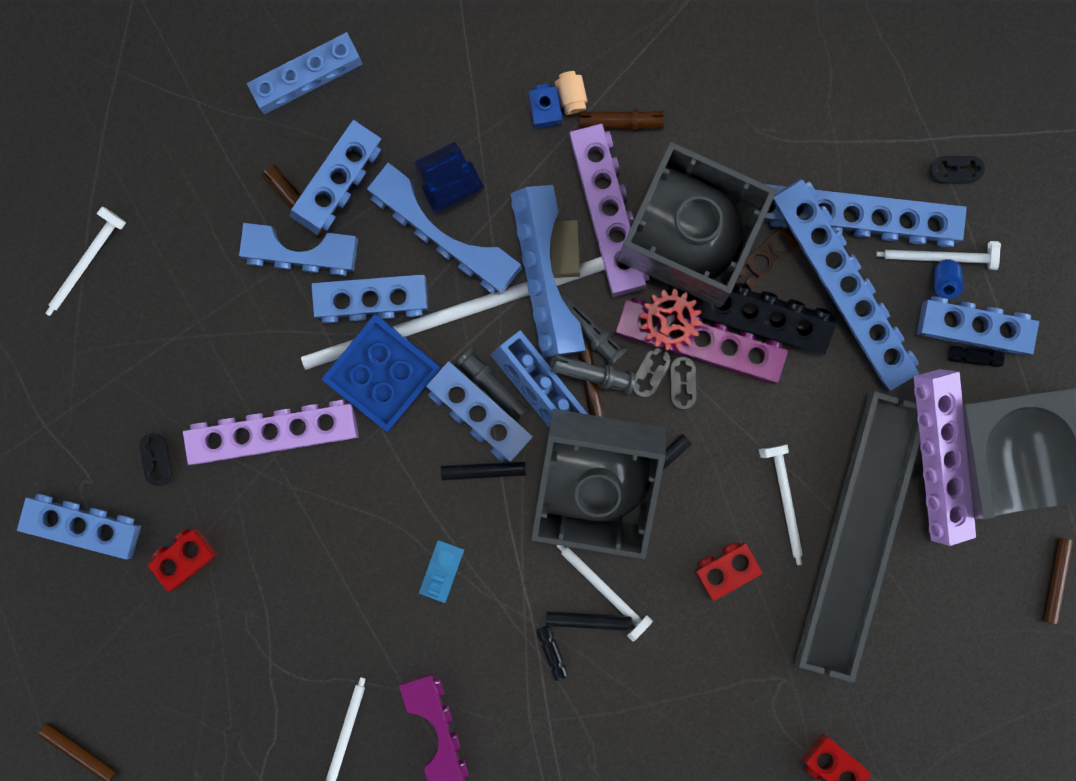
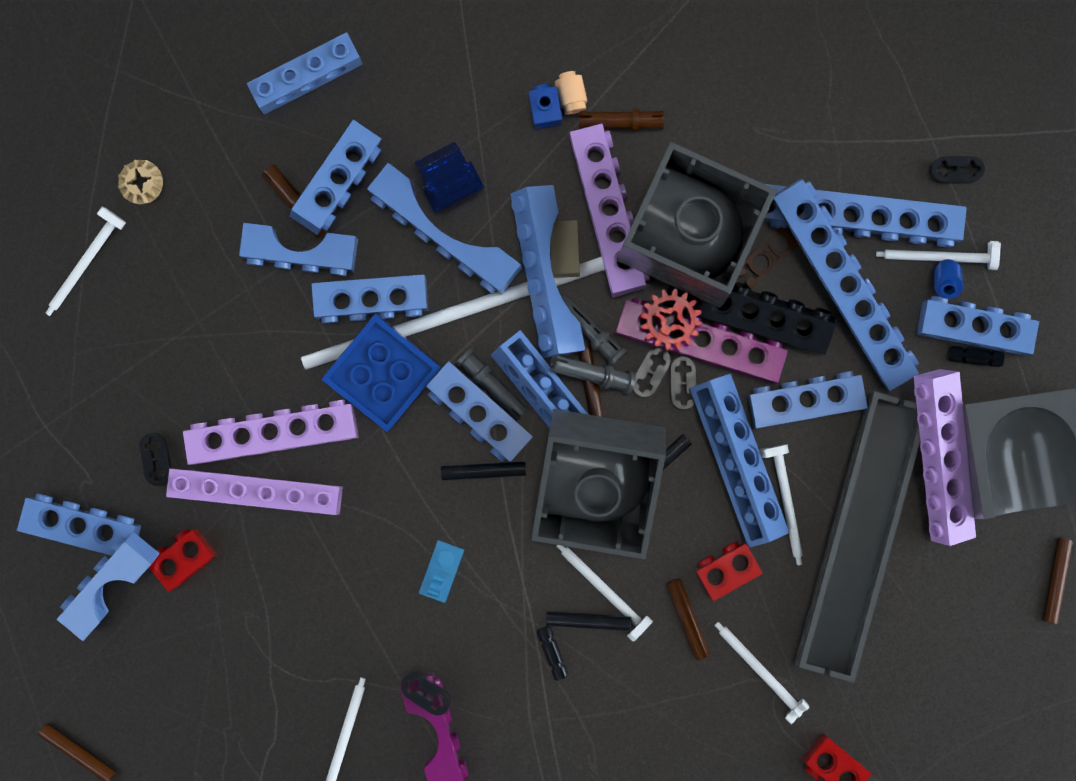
(128, 563): none -> medium blue arch
(151, 188): none -> tan gear
(254, 491): none -> lavender brick
(422, 699): none -> black beam
(688, 619): none -> reddish brown axle
(739, 460): none -> medium blue brick
(796, 708): none -> white piece
(851, 399): none -> medium blue brick

